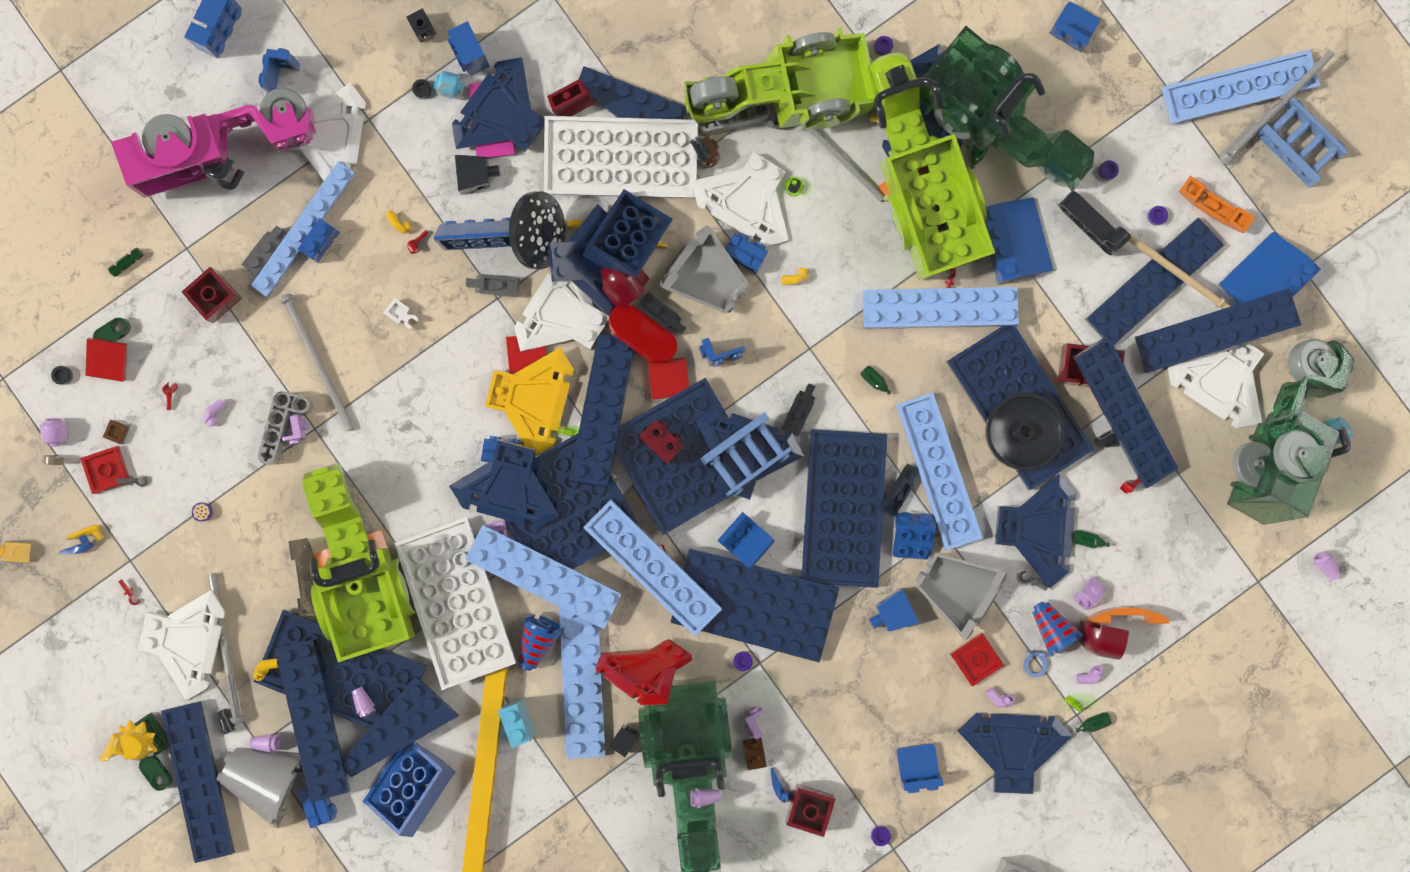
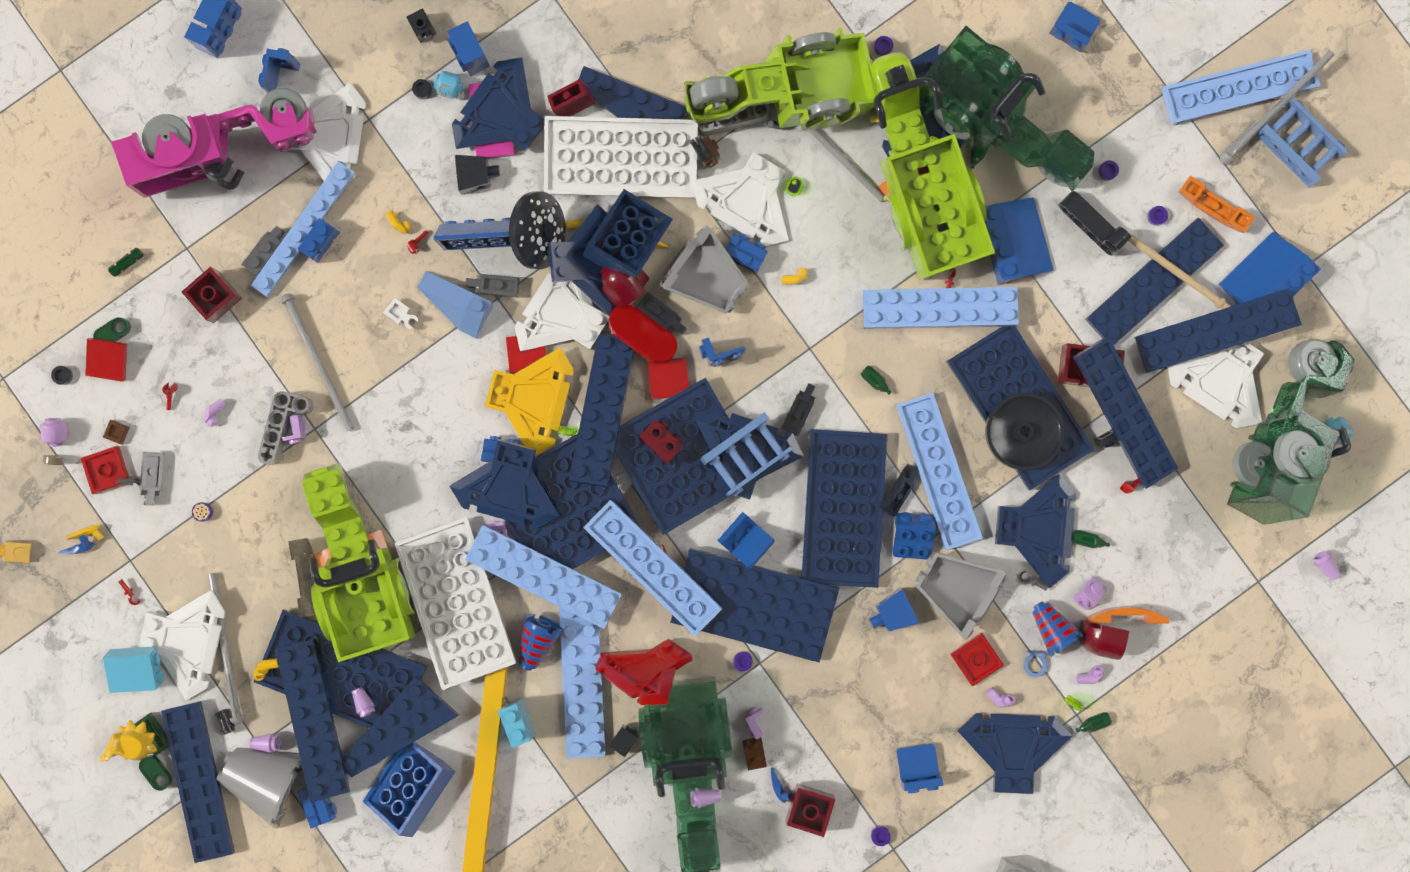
(133, 669): none -> medium azure brick
(151, 476): none -> hinge
(459, 305): none -> medium blue wedge

